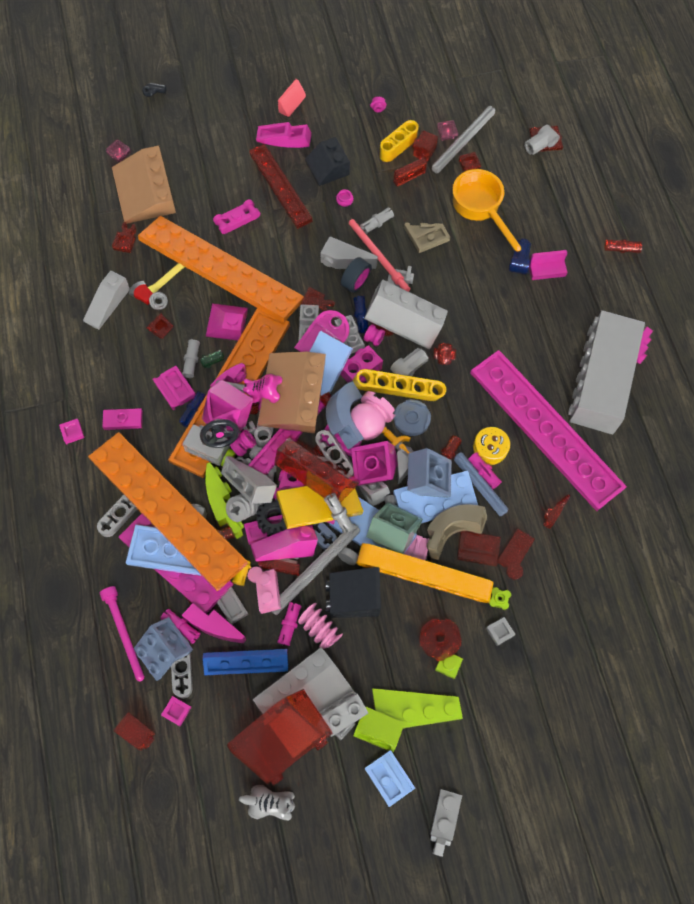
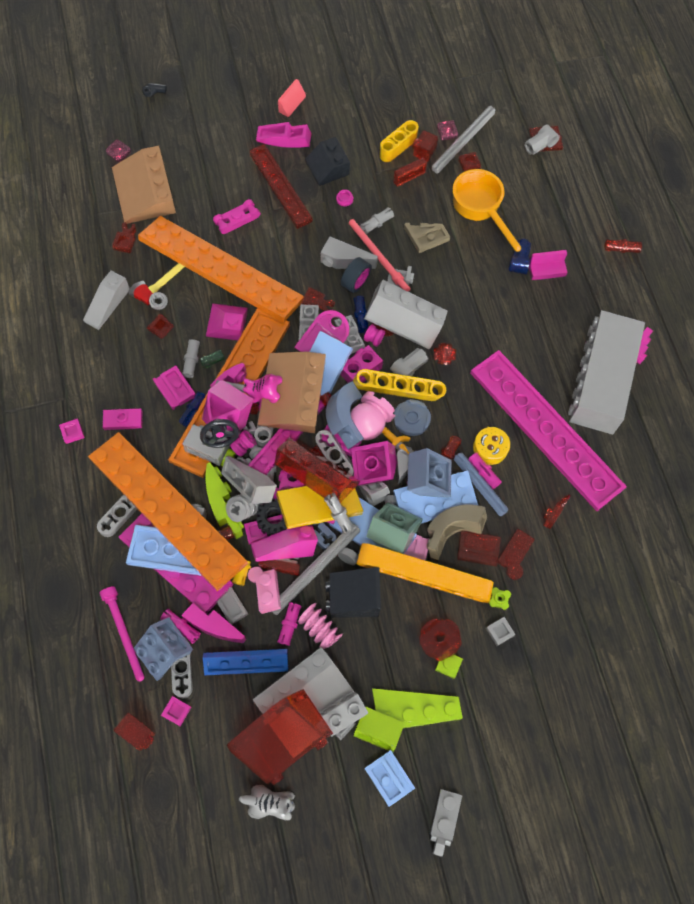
(378, 104): dark pink plate -> none

